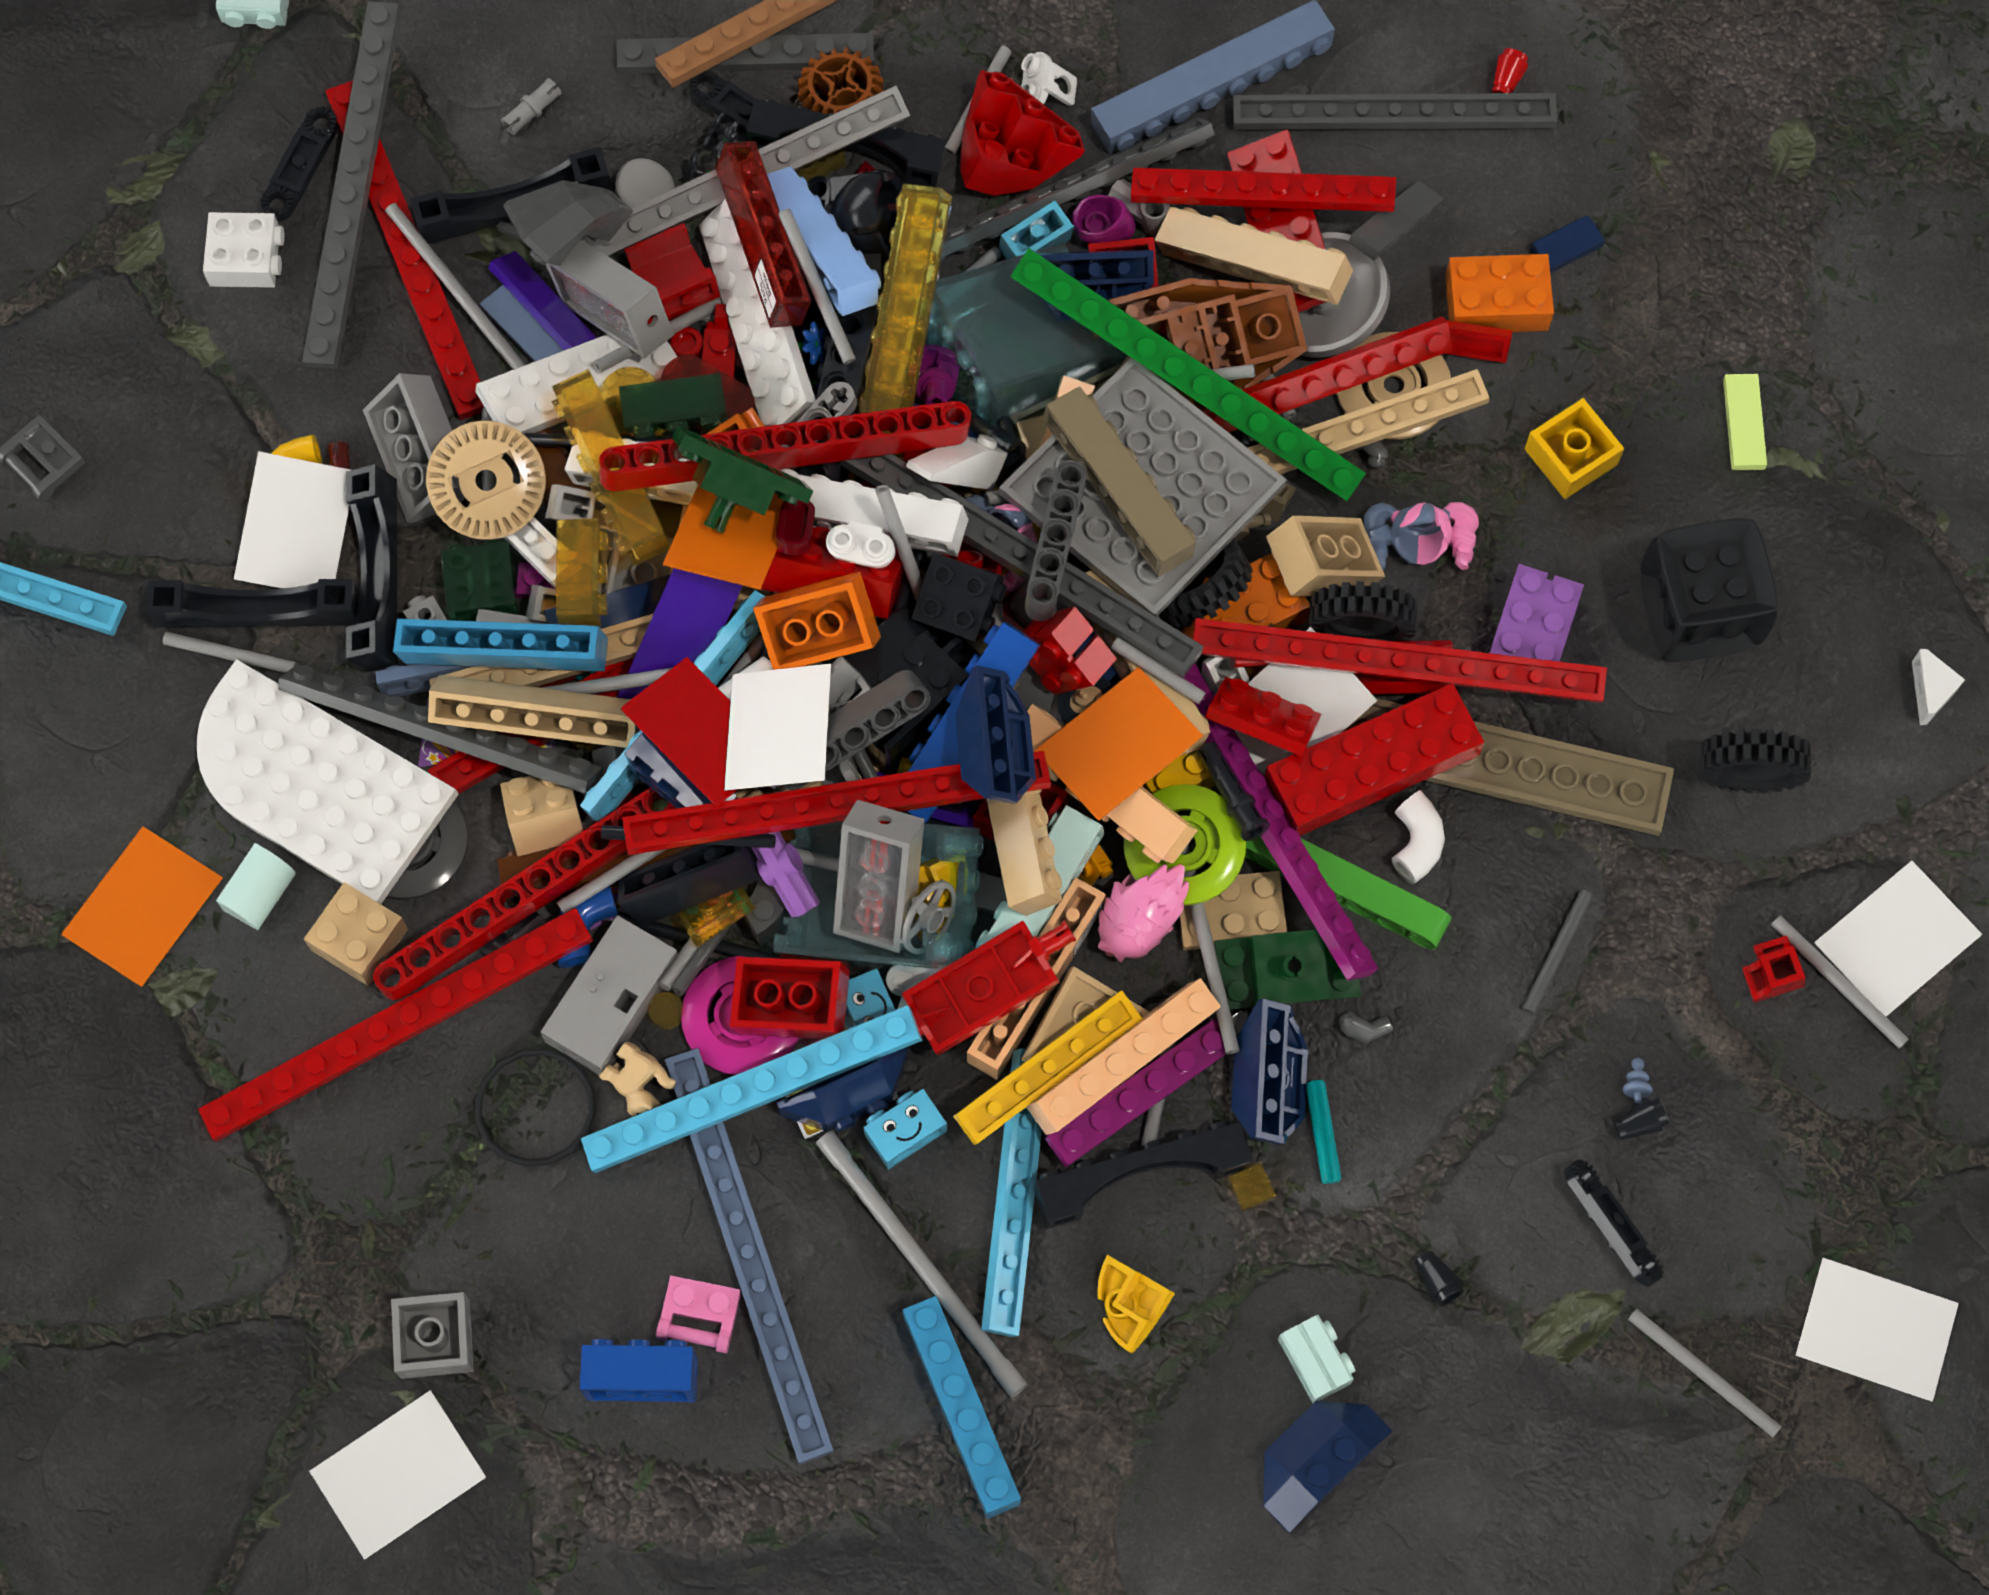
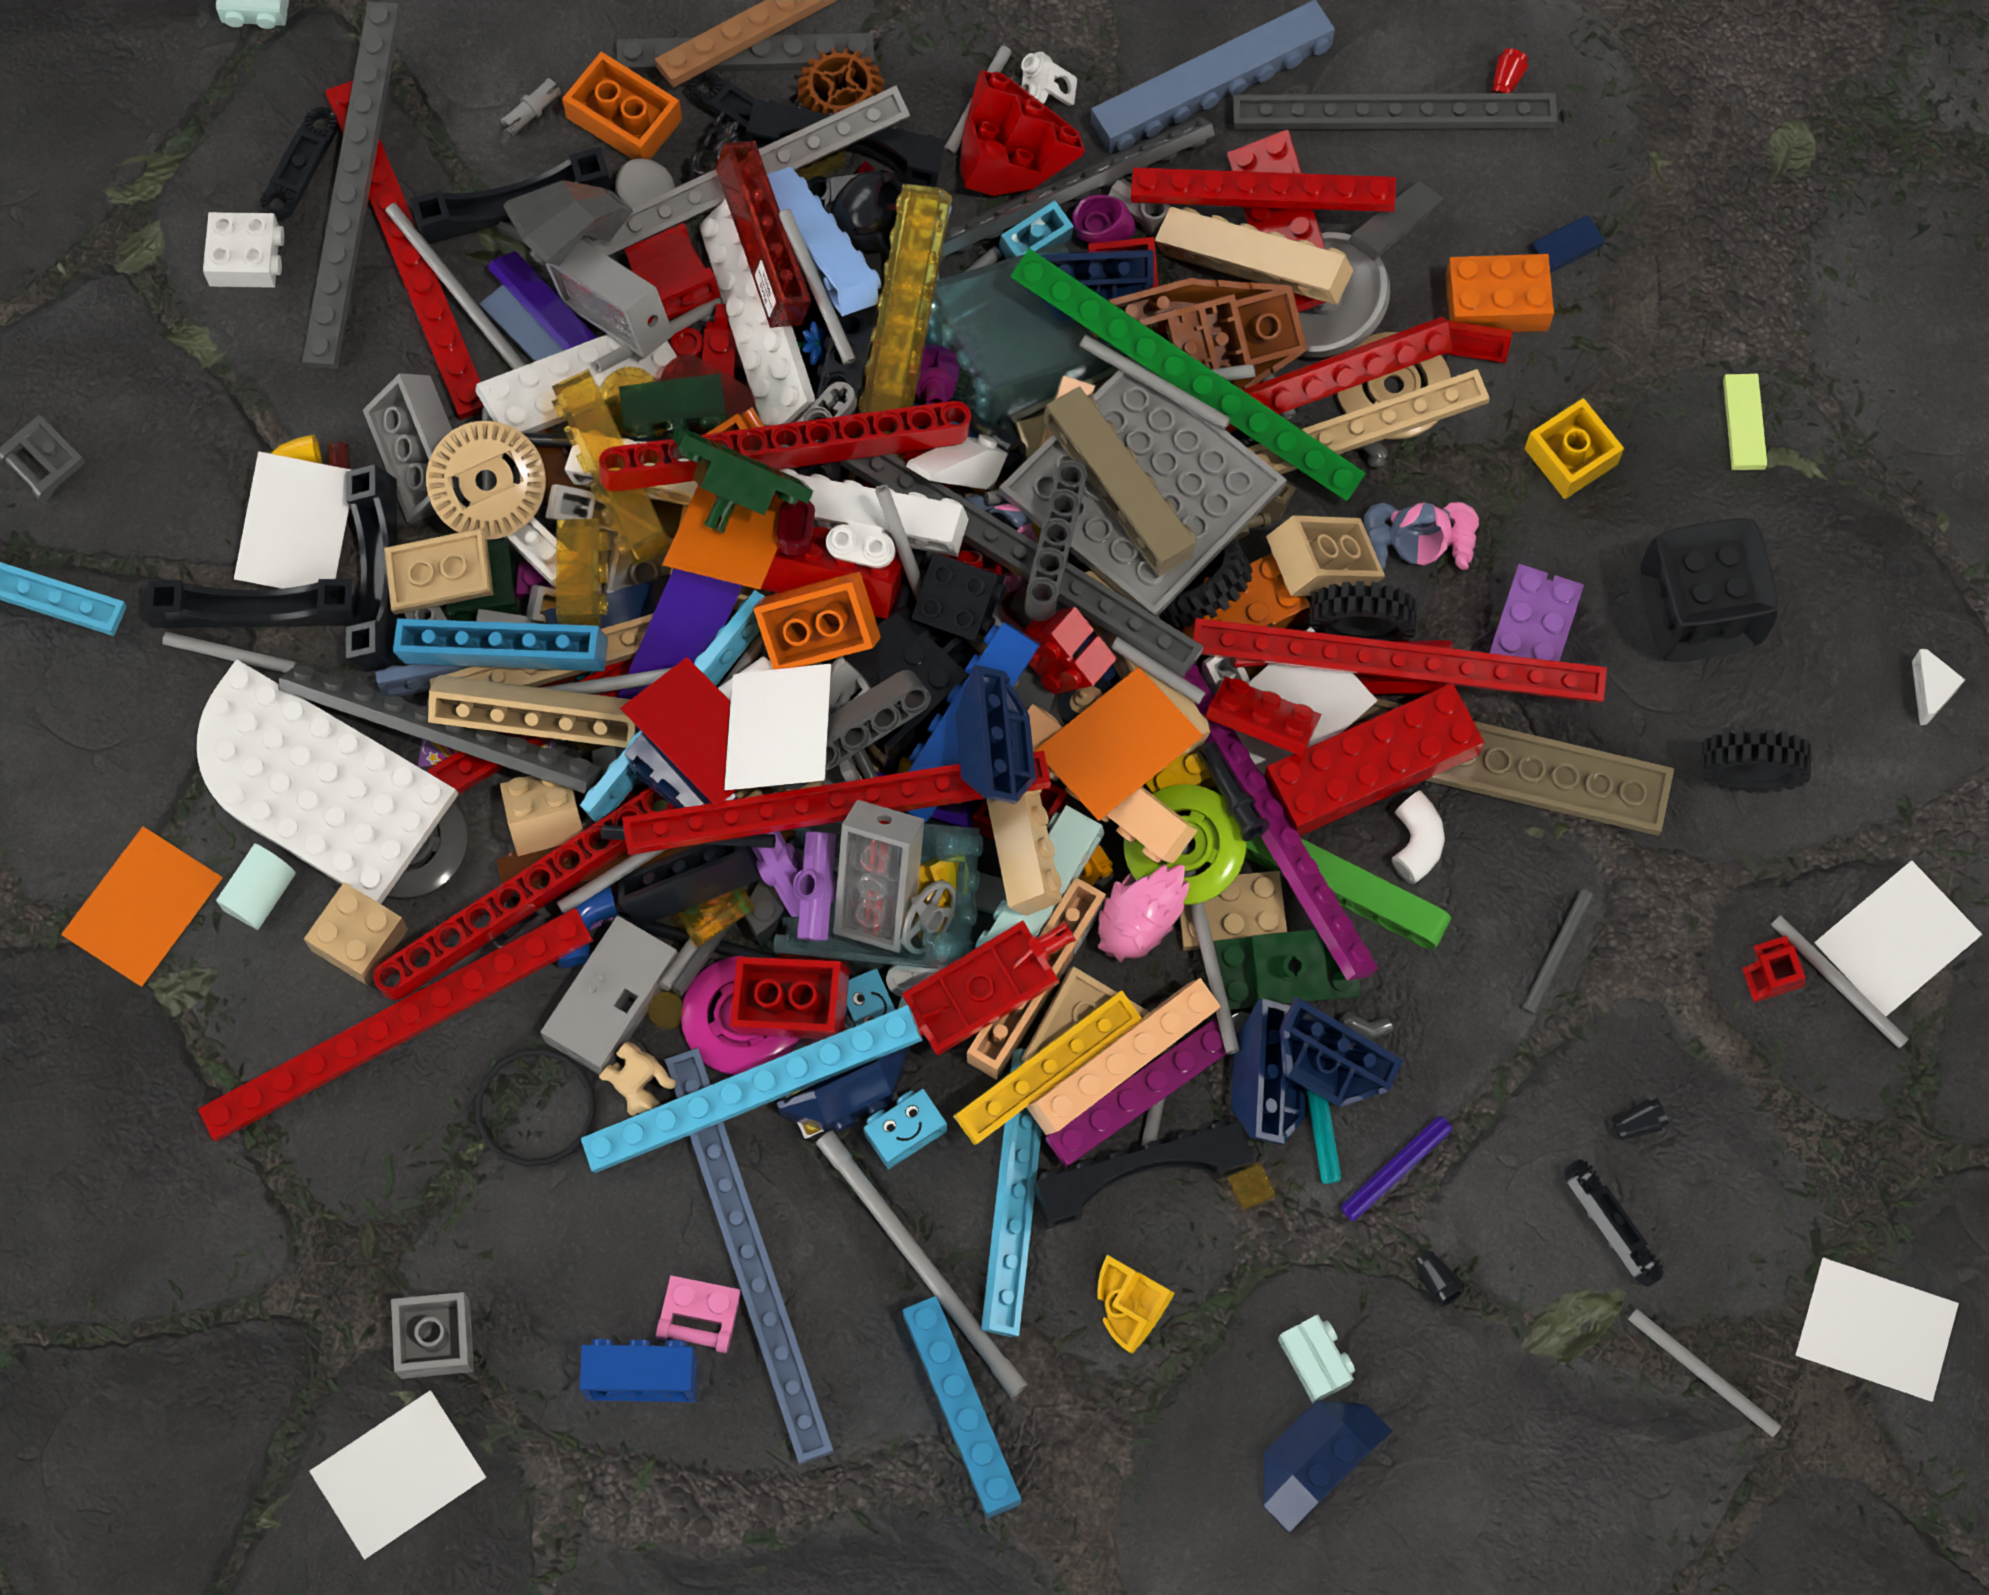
(438, 571): none -> tan tile
(622, 108): none -> orange brick
(816, 886): none -> medium lavender piece
(1155, 382): none -> light grey piece
(1333, 1057): none -> dark blue wedge
(1396, 1168): none -> dark purple axle
(1637, 1082): sand blue hair -> none

